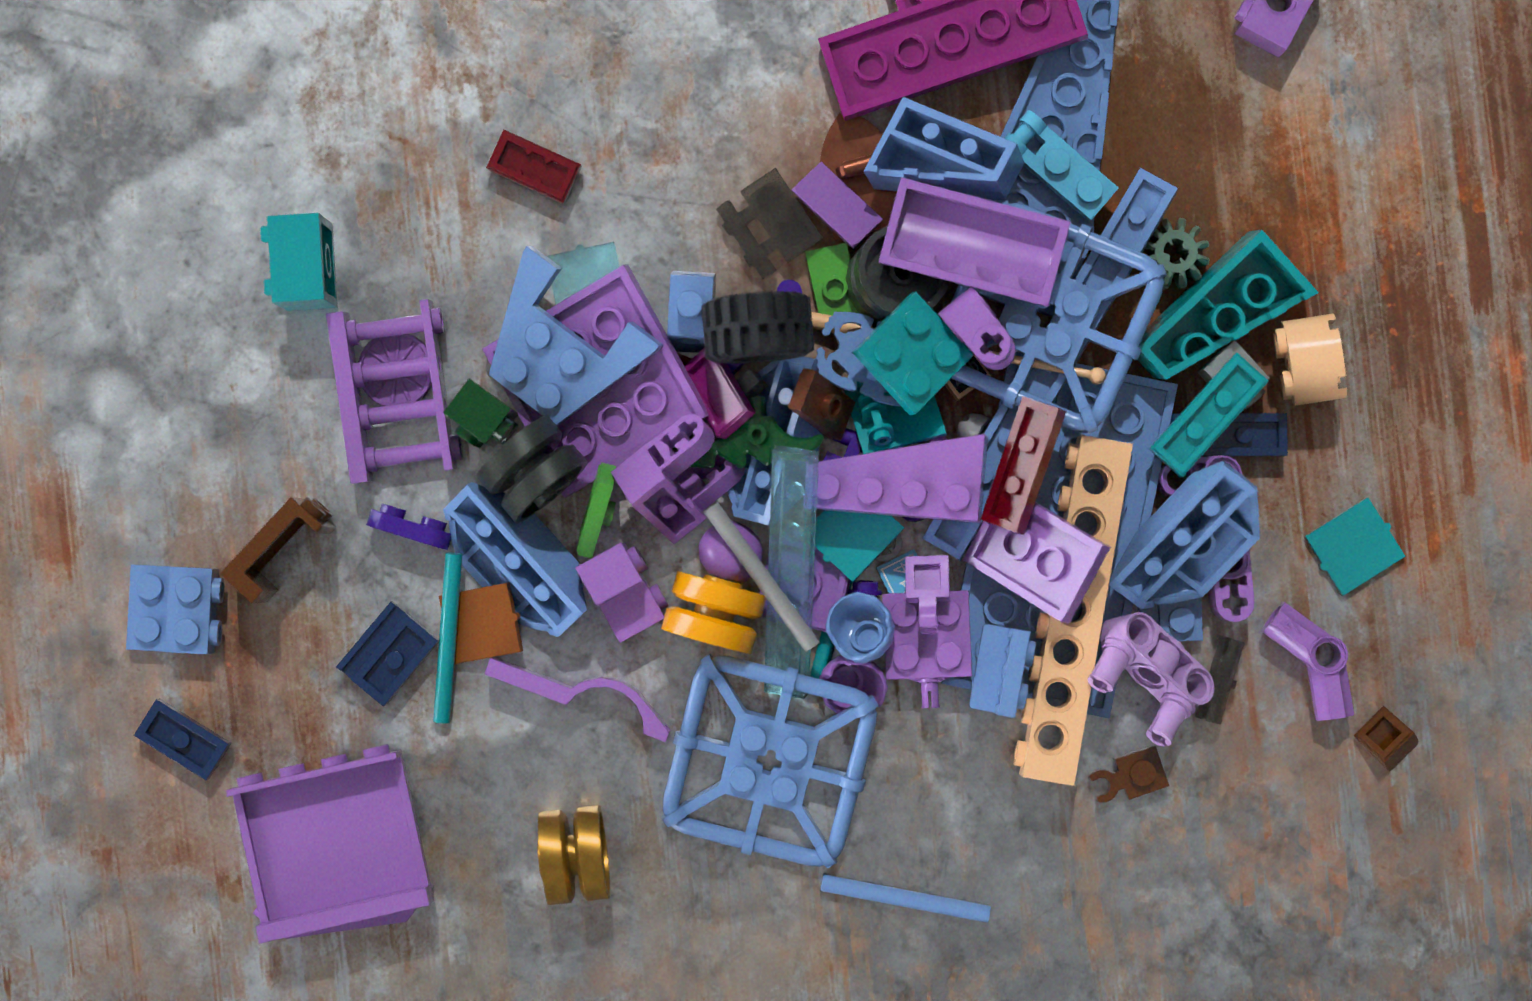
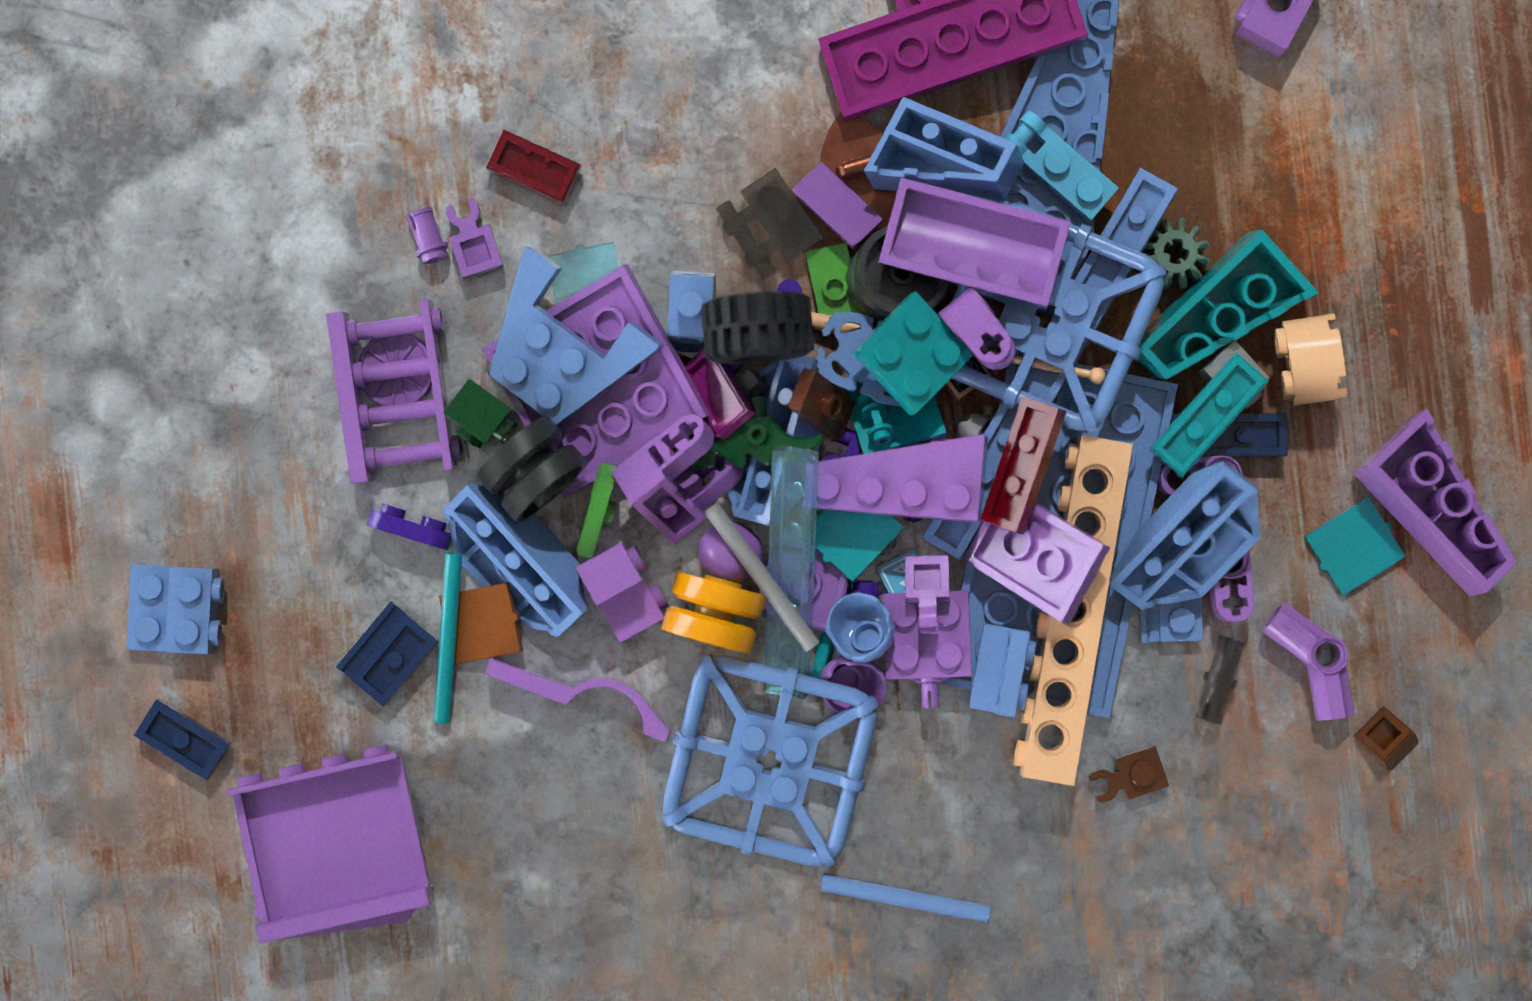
(246, 566): reddish brown panel -> none
(300, 261): teal container -> none
(427, 236): none -> medium lavender pin
(474, 246): none -> medium lavender plate
(568, 855): pearl gold wheel -> none
(1158, 665): lavender piece -> none
(1436, 505): none -> medium lavender wedge

